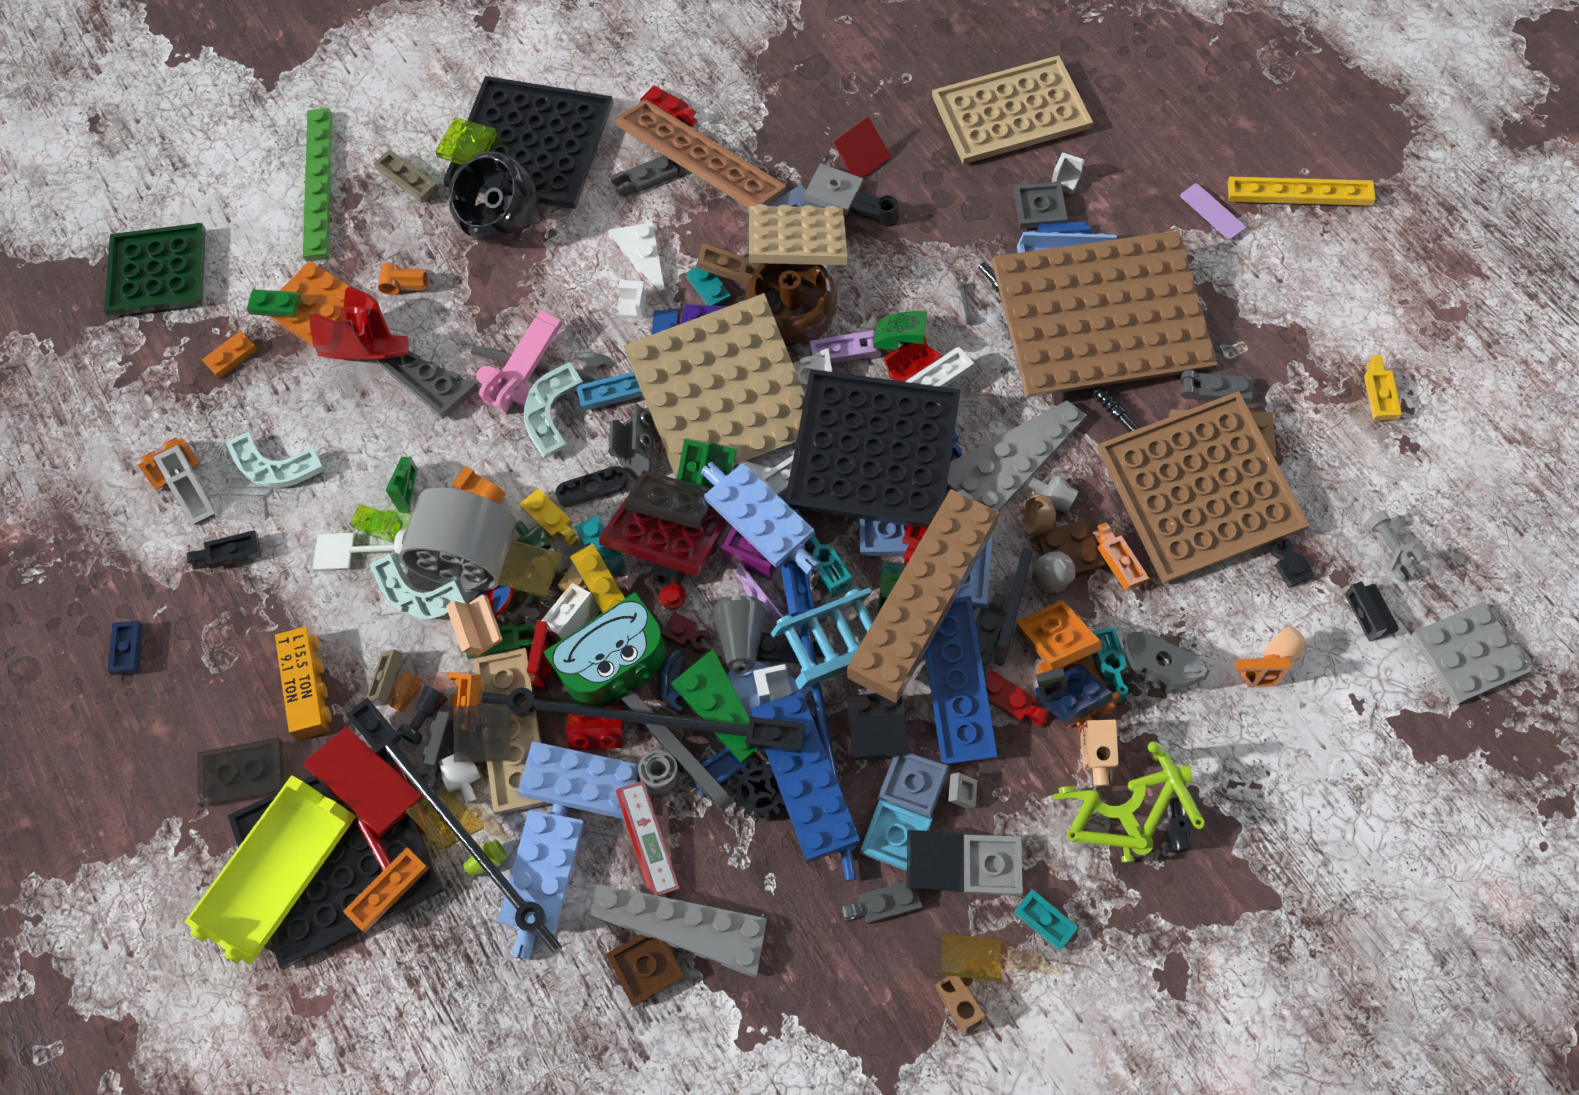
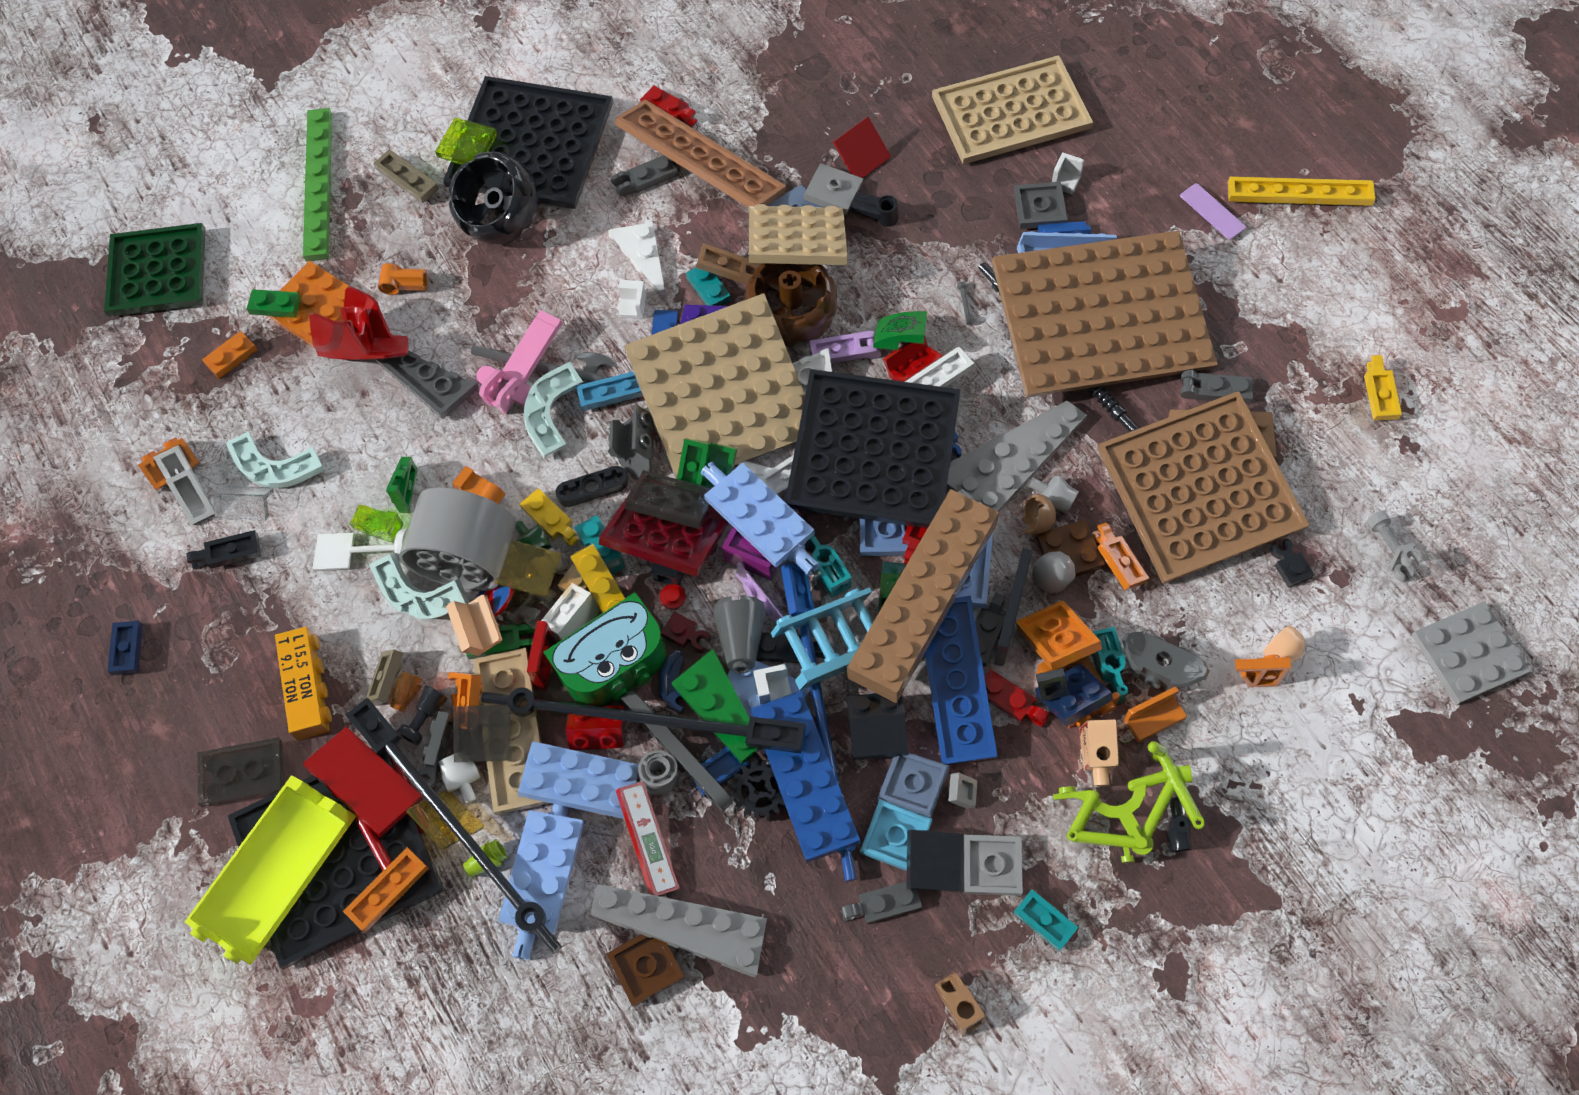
(971, 957): clear yellow piece -> none
(1155, 715): none -> orange panel
(1371, 610): black panel -> none

